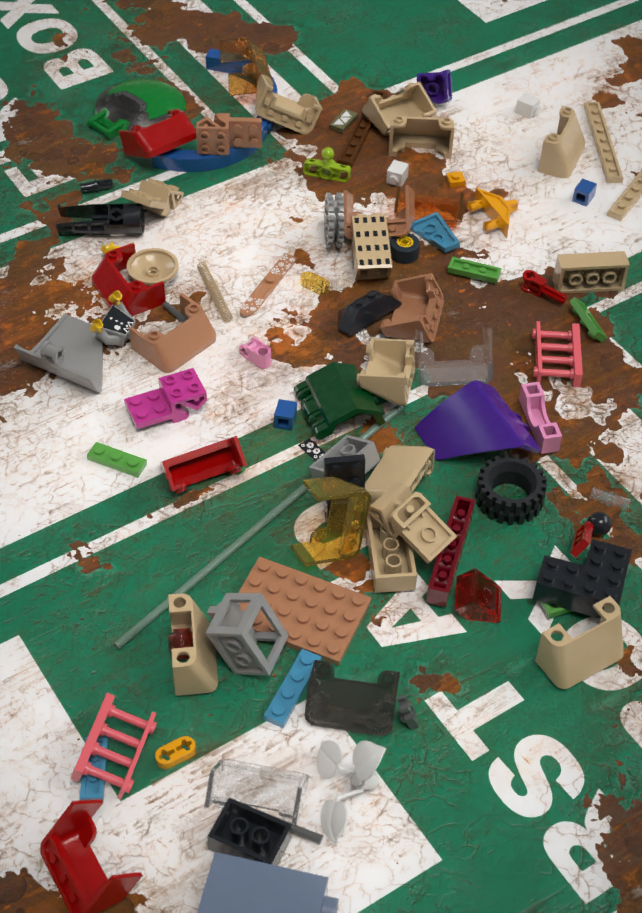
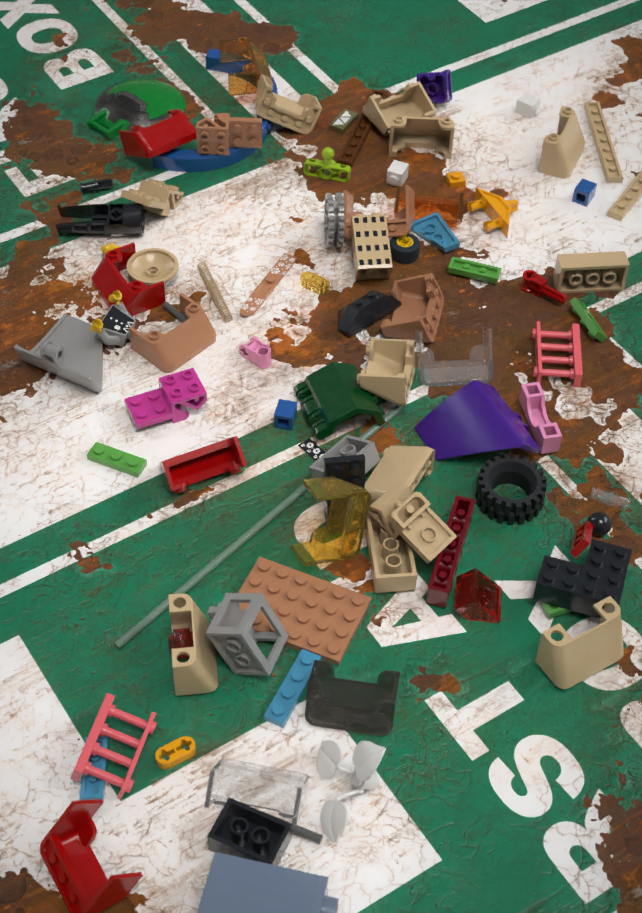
(407, 712): dark grey plate -> none

